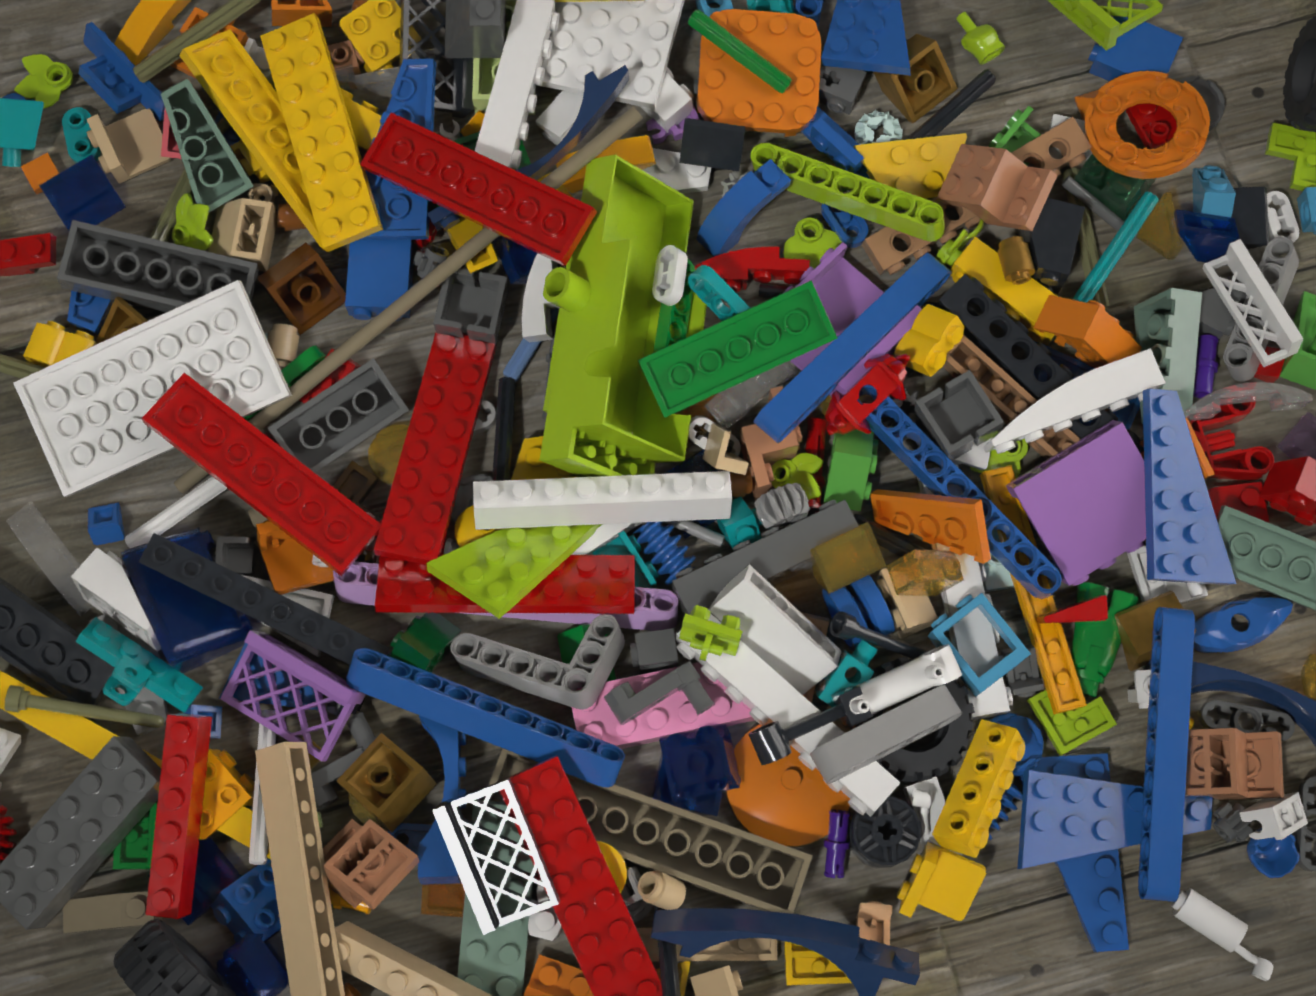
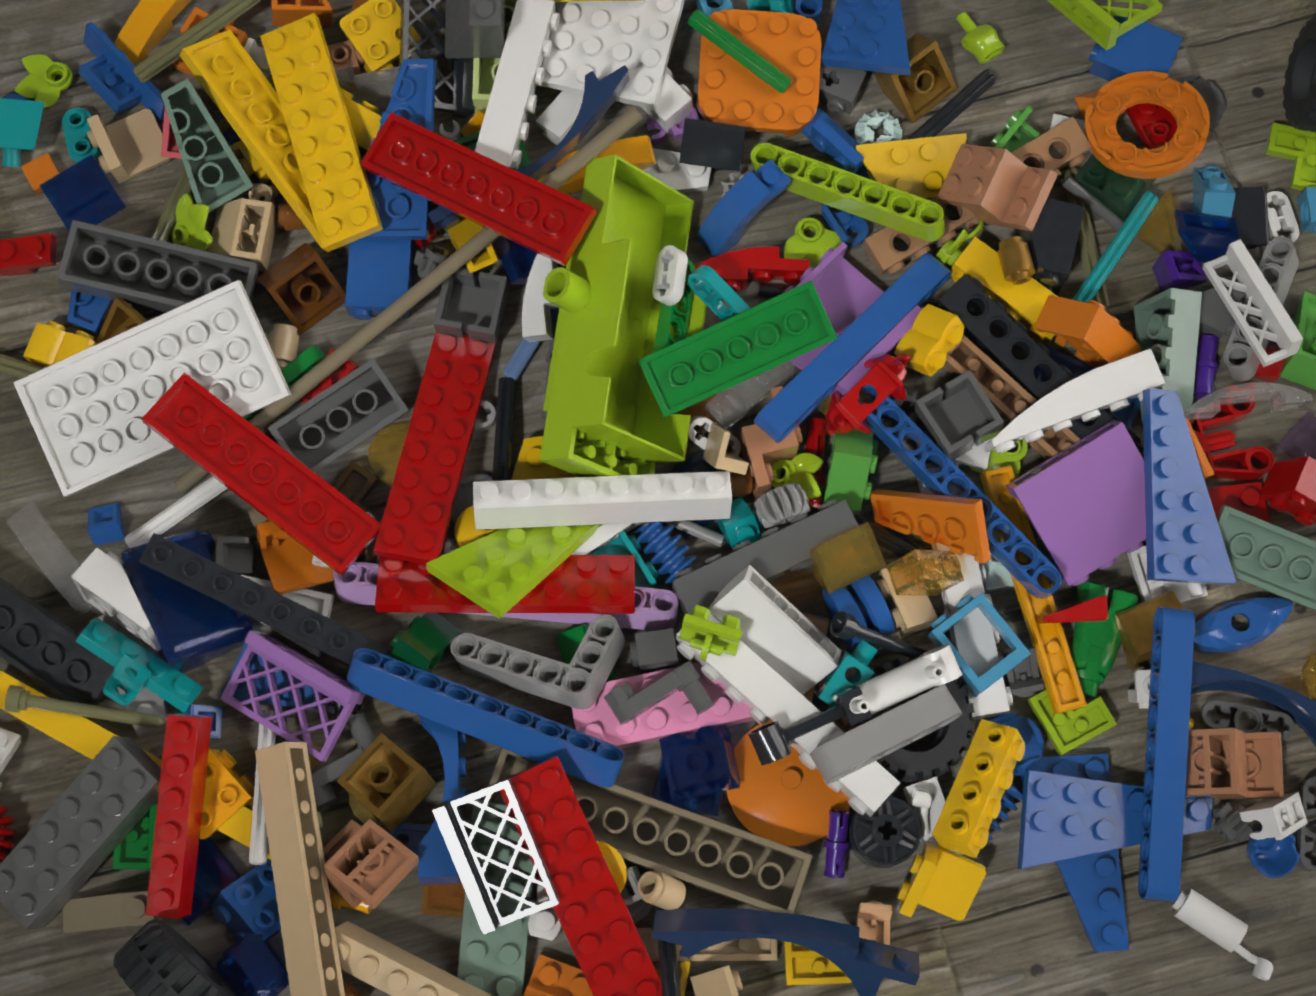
(1178, 270): none -> dark purple slope

